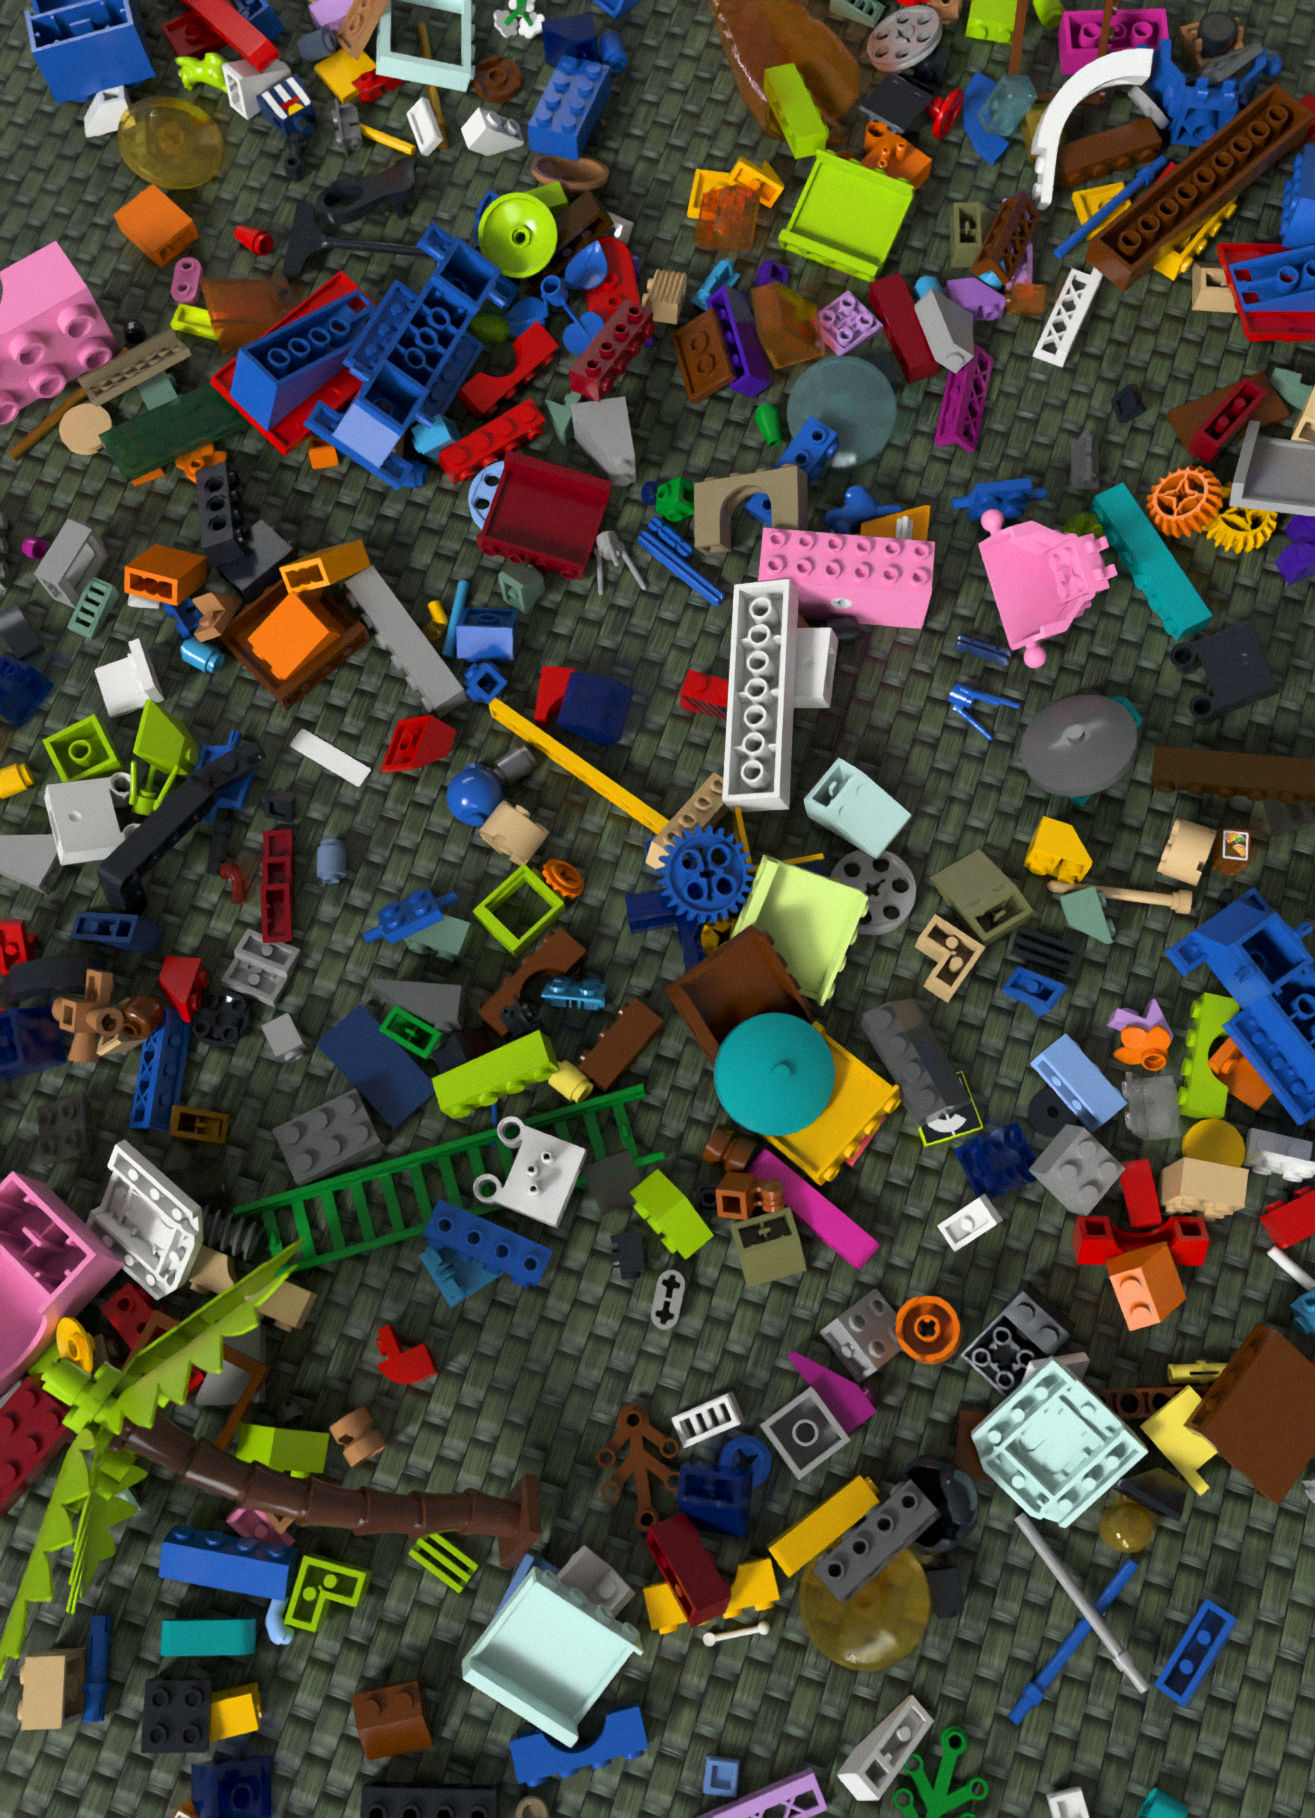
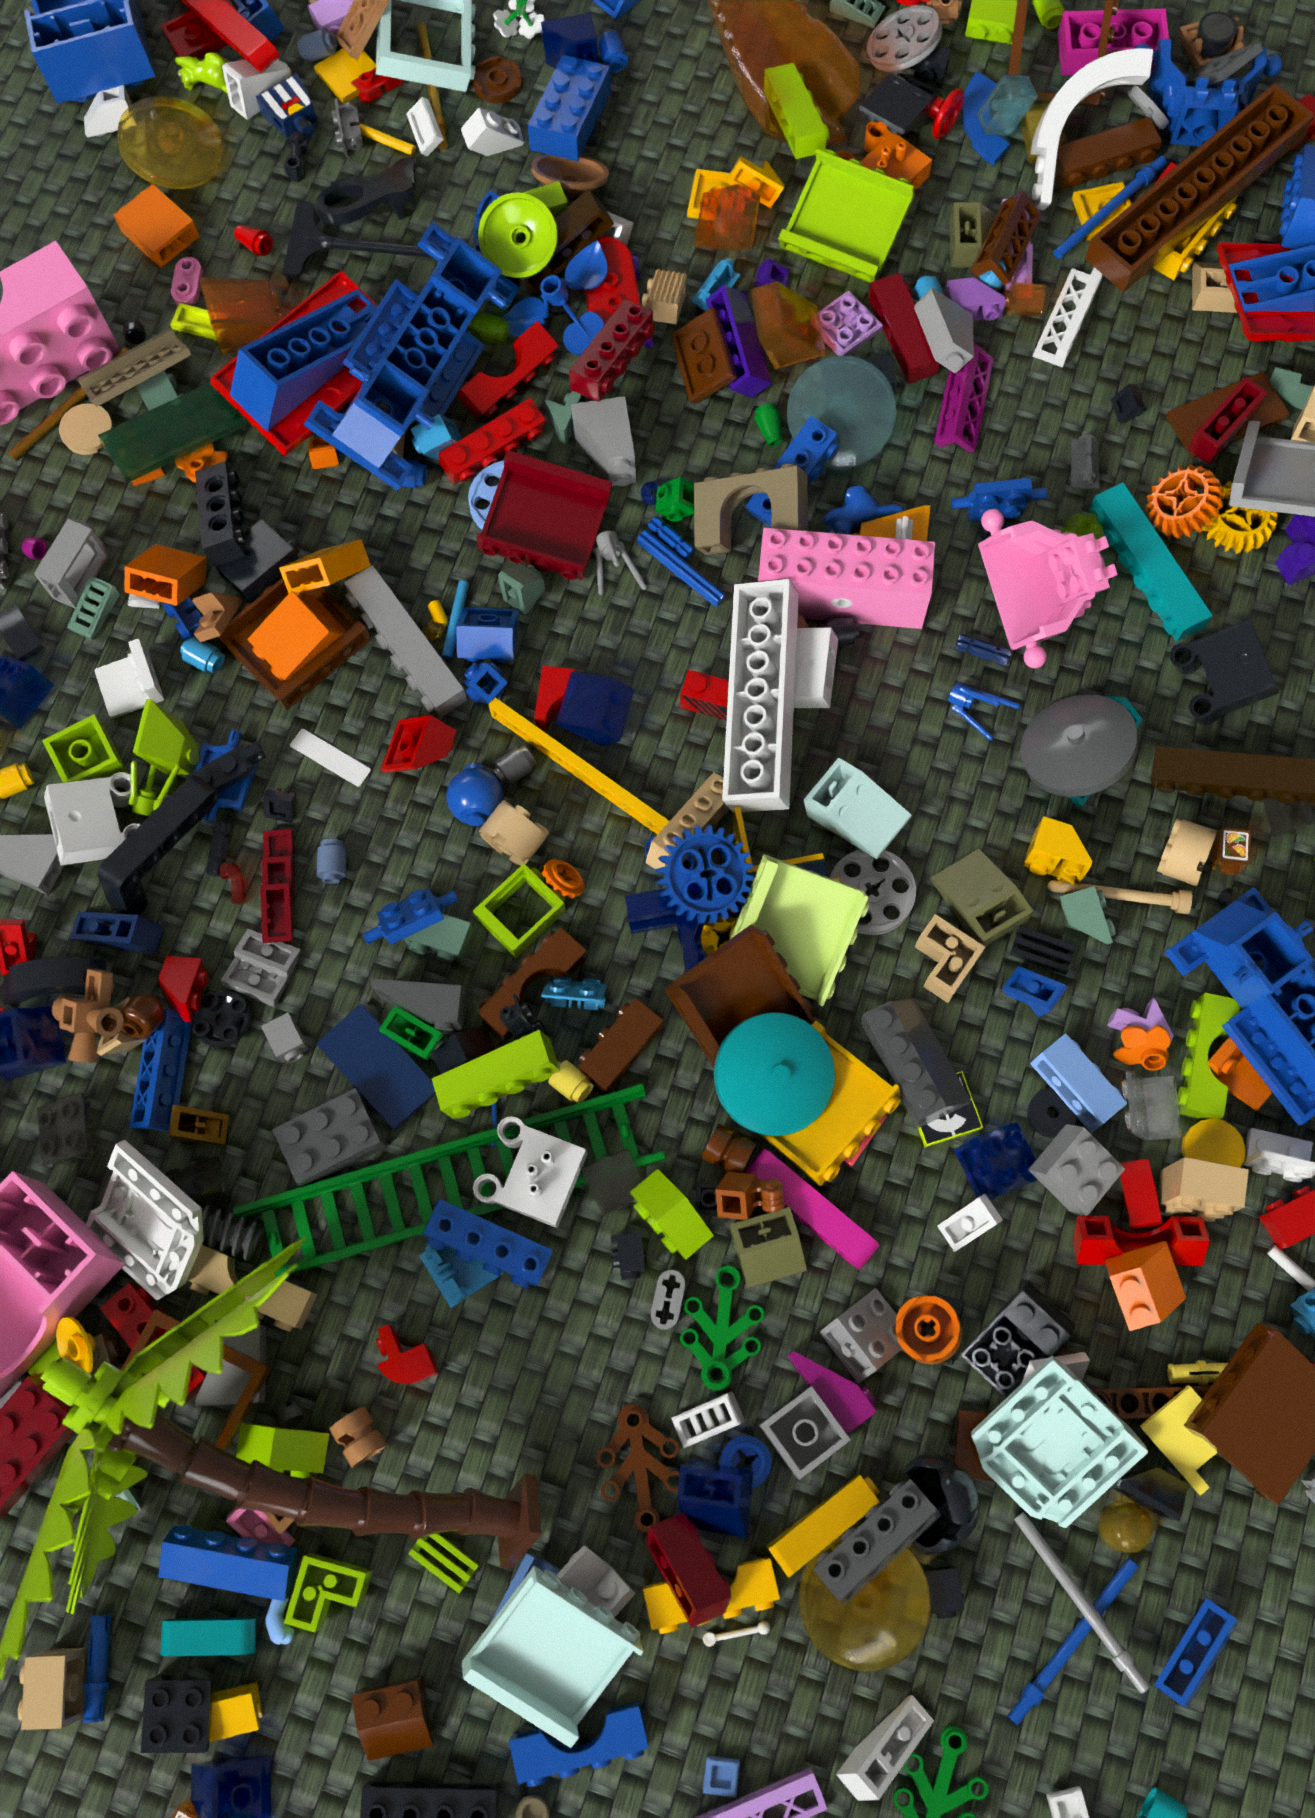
(720, 1333): none -> green plant

